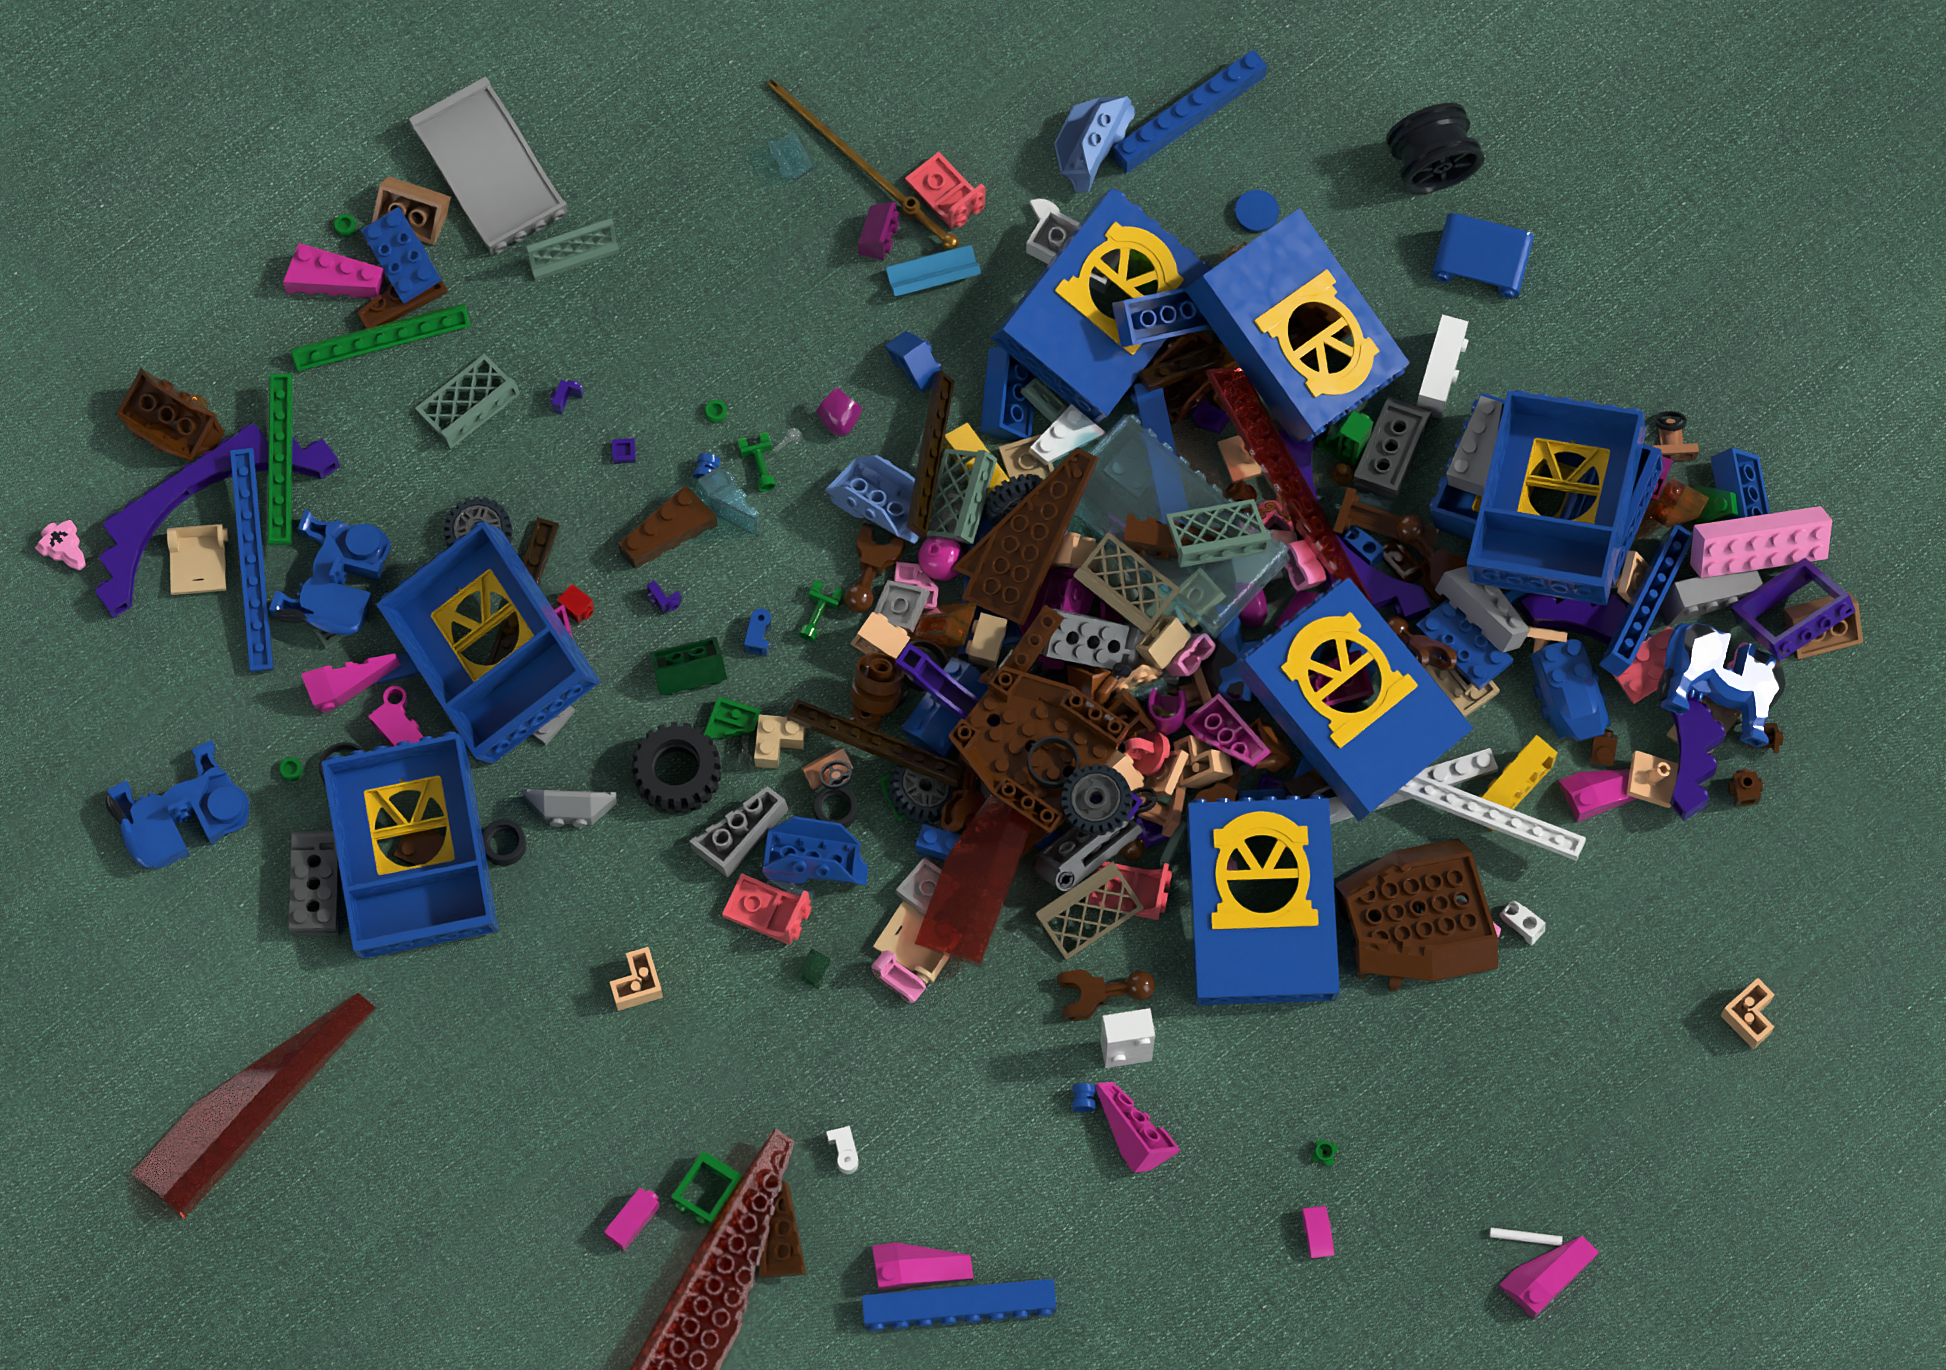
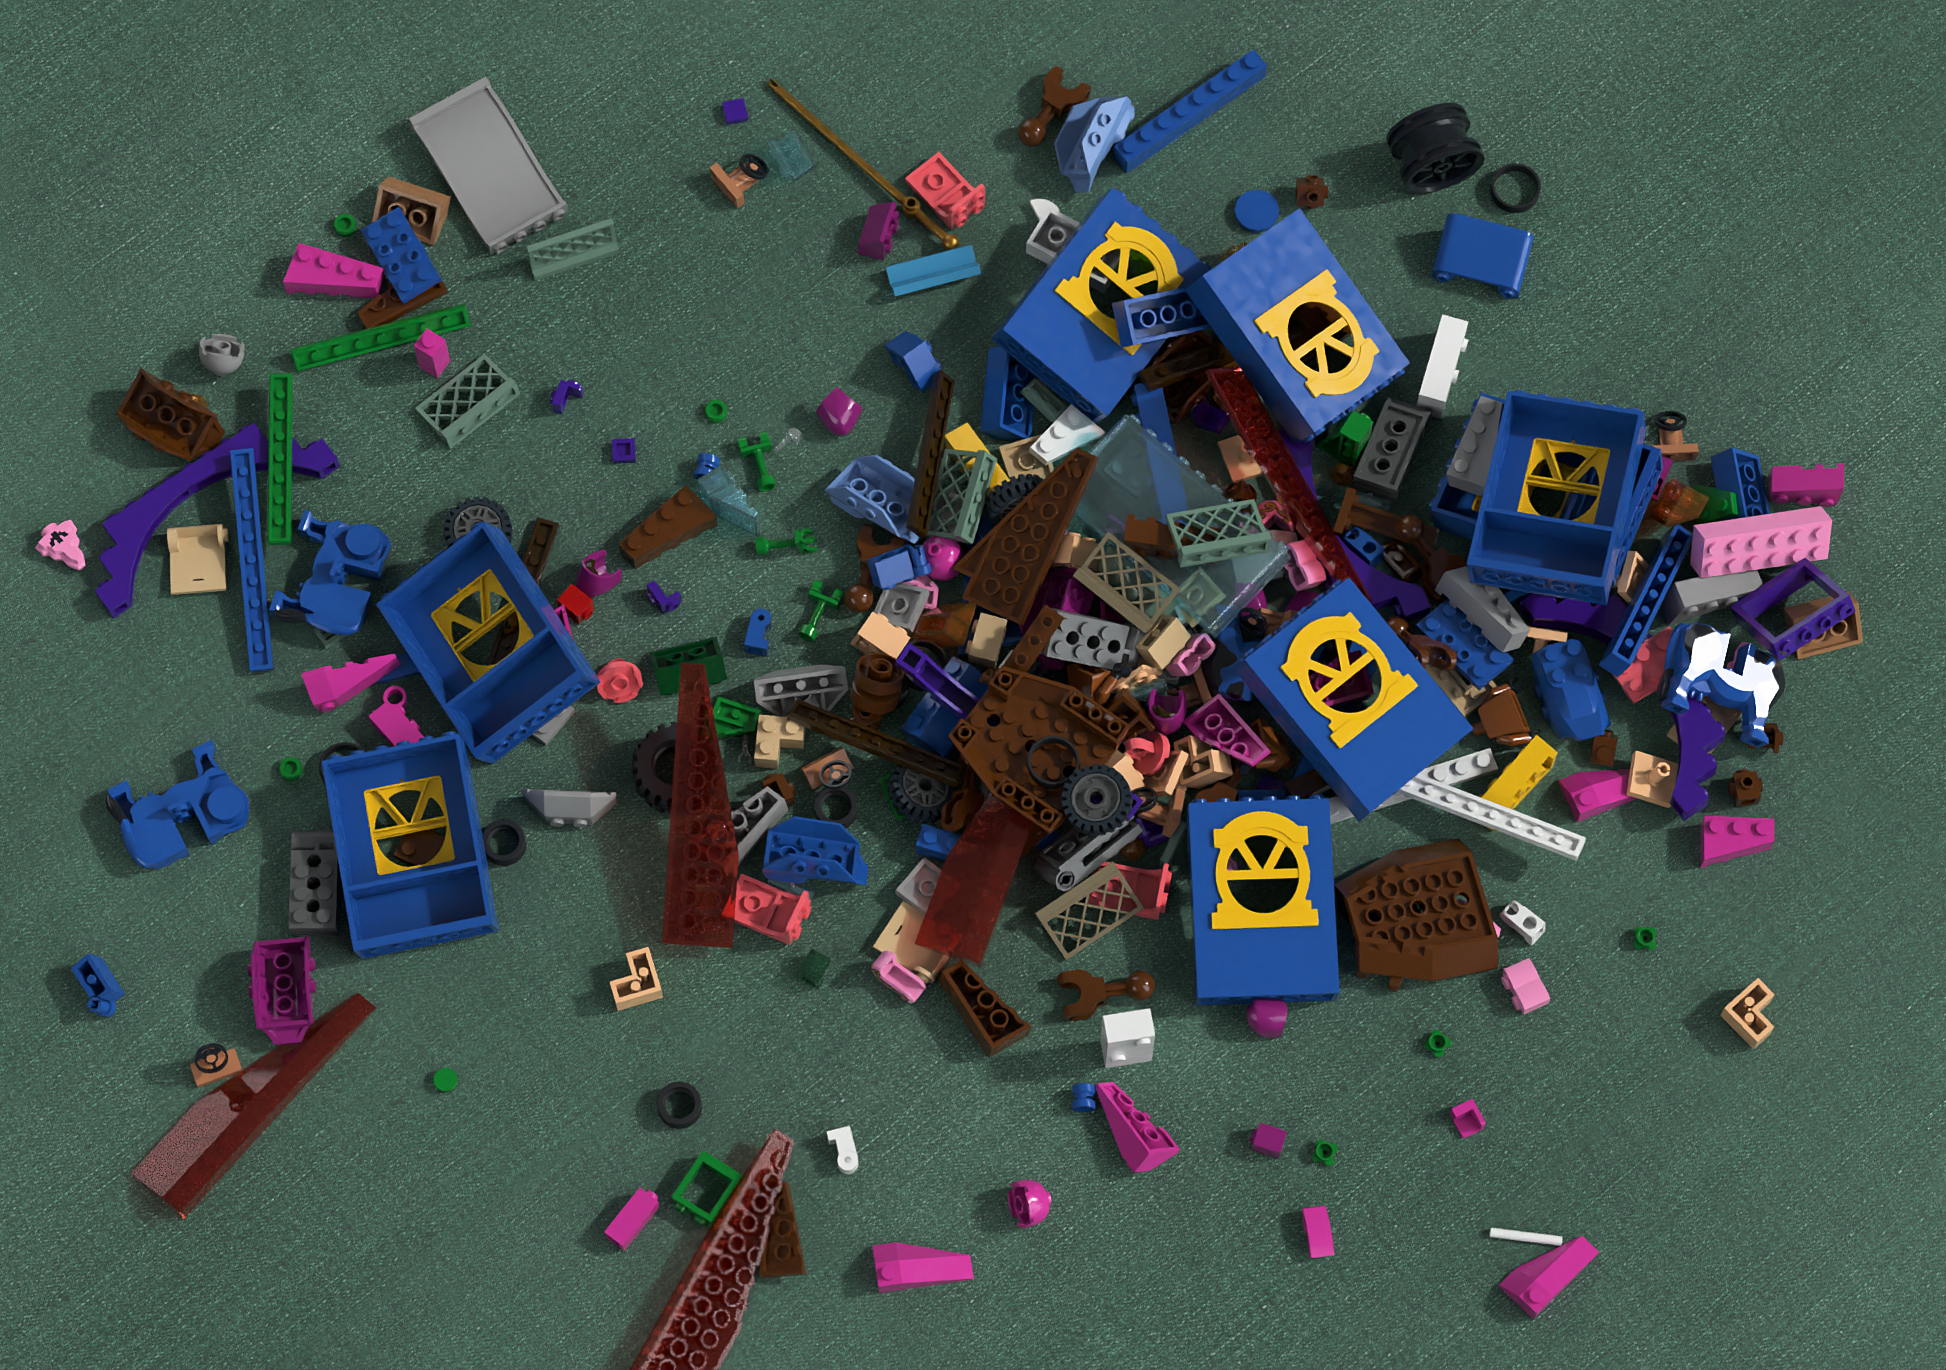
(98, 984): none -> blue hinge
(214, 1064): none -> nougat piece
(221, 353): none -> light grey cylinder
(282, 988): none -> magenta slope
(432, 353): none -> dark pink brick
(445, 1080): none -> green tile
(594, 577): none -> magenta piece
(619, 681): none -> coral tile
(682, 1122): none -> black tyre
(701, 828): none -> clear red wedge
(735, 111): none -> dark purple tile
(740, 179): none -> nougat piece
(764, 545): none -> green bar
(785, 789): none -> reddish brown bracket
(813, 684): none -> light grey wedge
(898, 565): none -> blue hinge
(959, 1304): blue brick -> none
(983, 1011): none -> reddish brown wedge
(1029, 1202): none -> dark pink cylinder
(1055, 102): none -> reddish brown piece
(1267, 1017): none -> magenta piece
(1268, 1140): none -> magenta brick
(1270, 619): none -> piece
(1311, 191): none -> reddish brown brick
(1437, 1036): none -> green plate
(1467, 1118): none -> dark pink panel
(1503, 717): none -> dark orange torso
(1515, 208): none -> black tyre
(1525, 986): none -> bright pink brick
(1646, 932): none -> green plate
(1733, 837): none -> dark pink wedge
(1806, 485): none -> dark pink wedge

